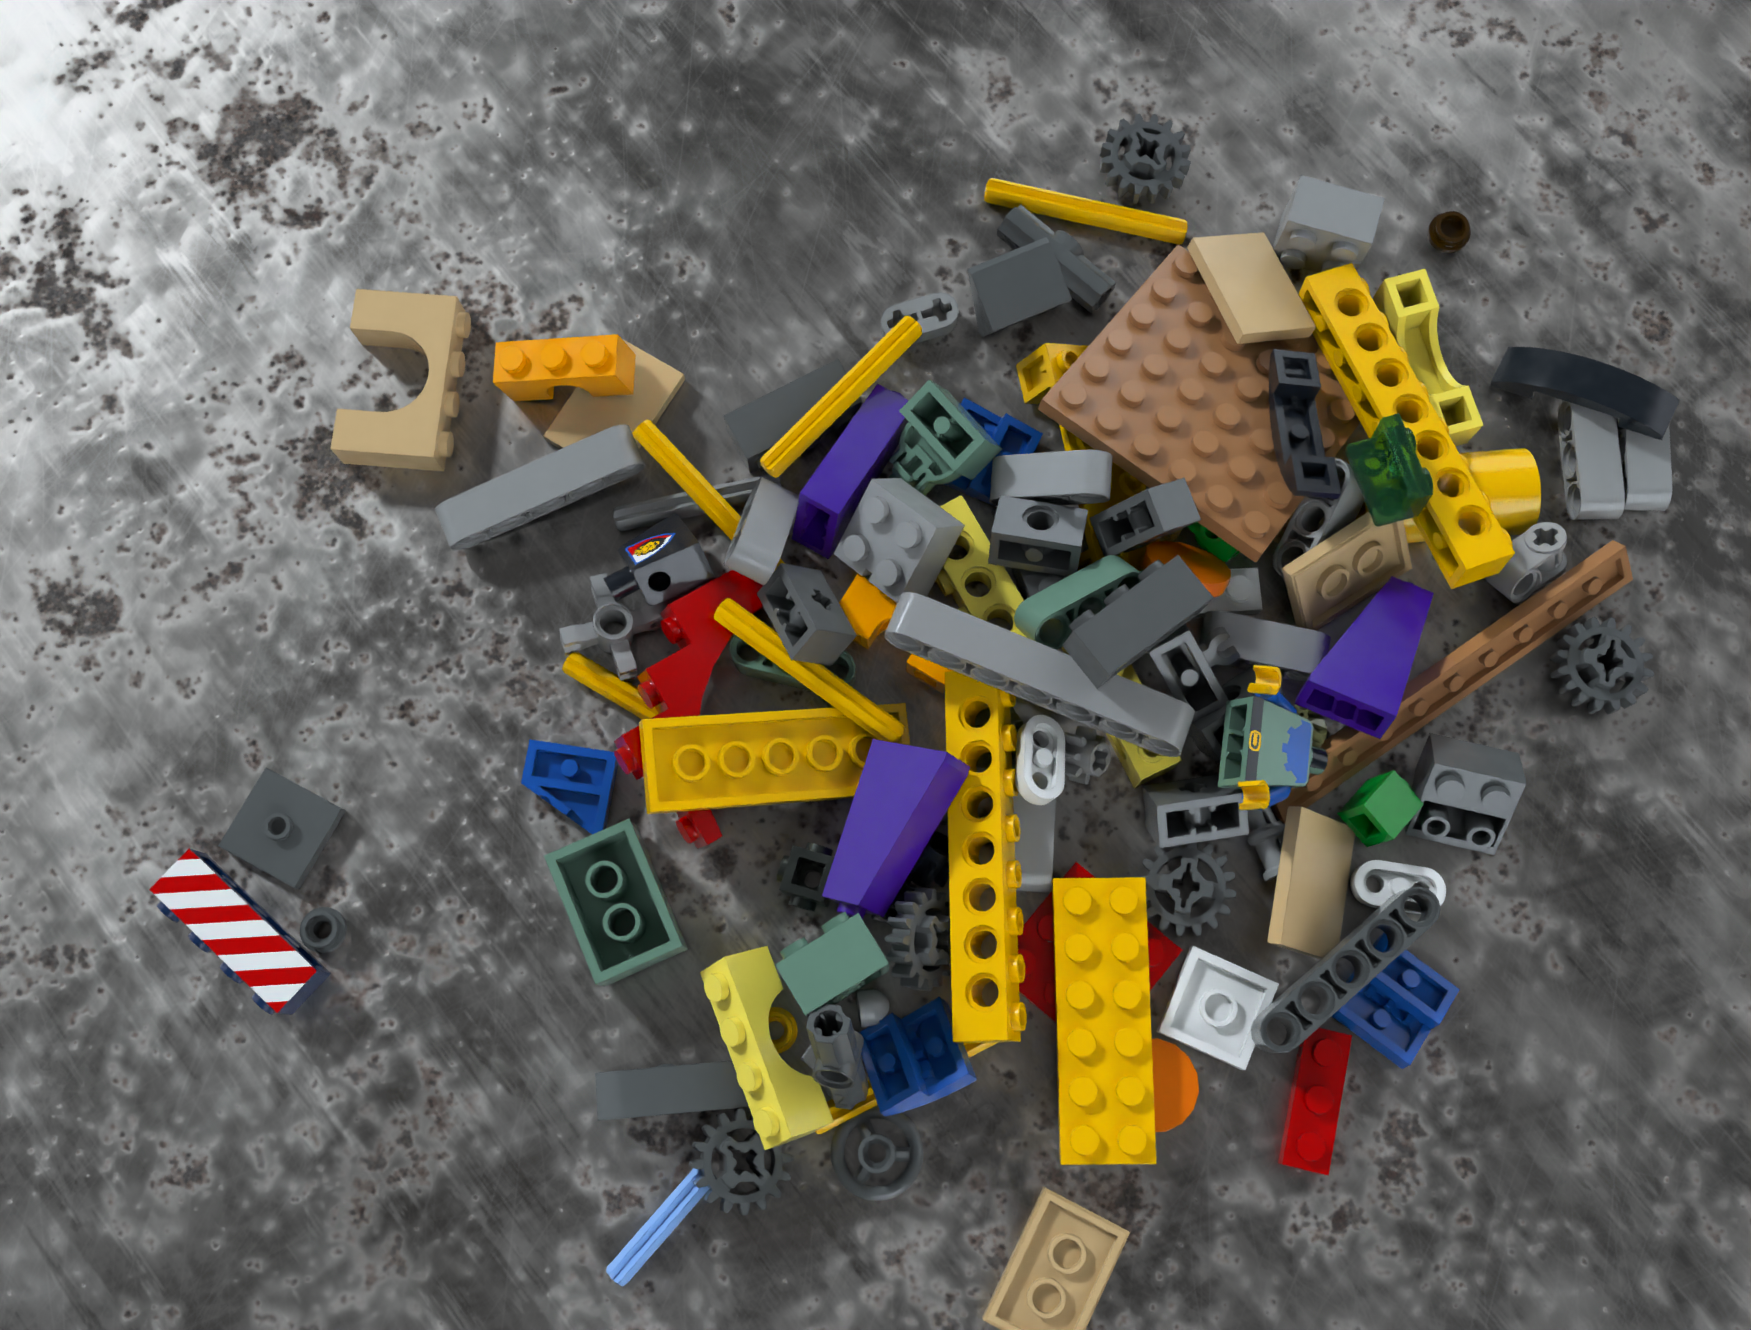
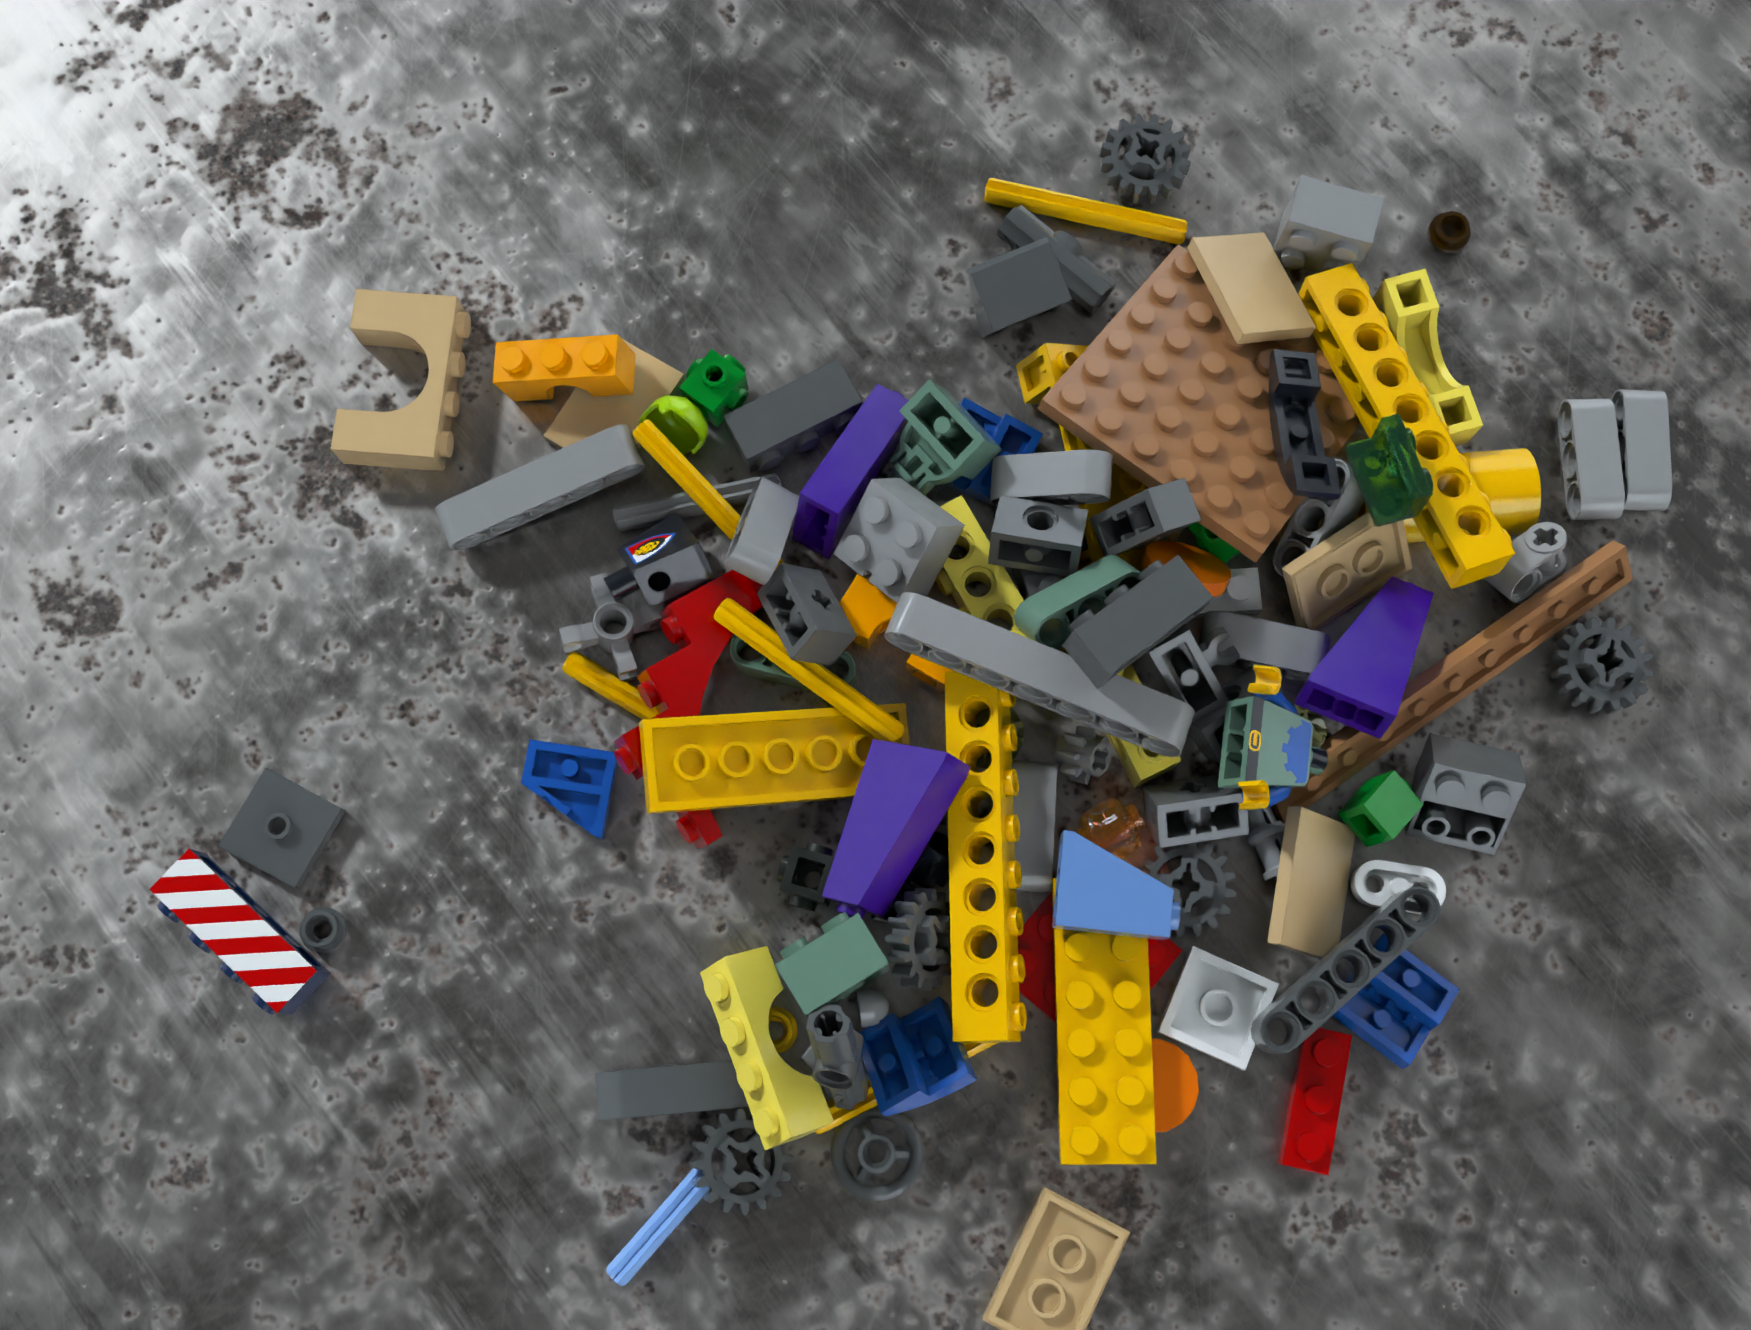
(615, 903): sand green brick -> none
(679, 422): none -> lime hair
(716, 385): none -> green brick
(841, 396): yellow axle -> none
(922, 310): light grey beam -> none
(1041, 763): white plate -> none
(1109, 895): none -> medium blue slope
(1113, 827): none -> clear orange head
(1590, 384): black slope -> none

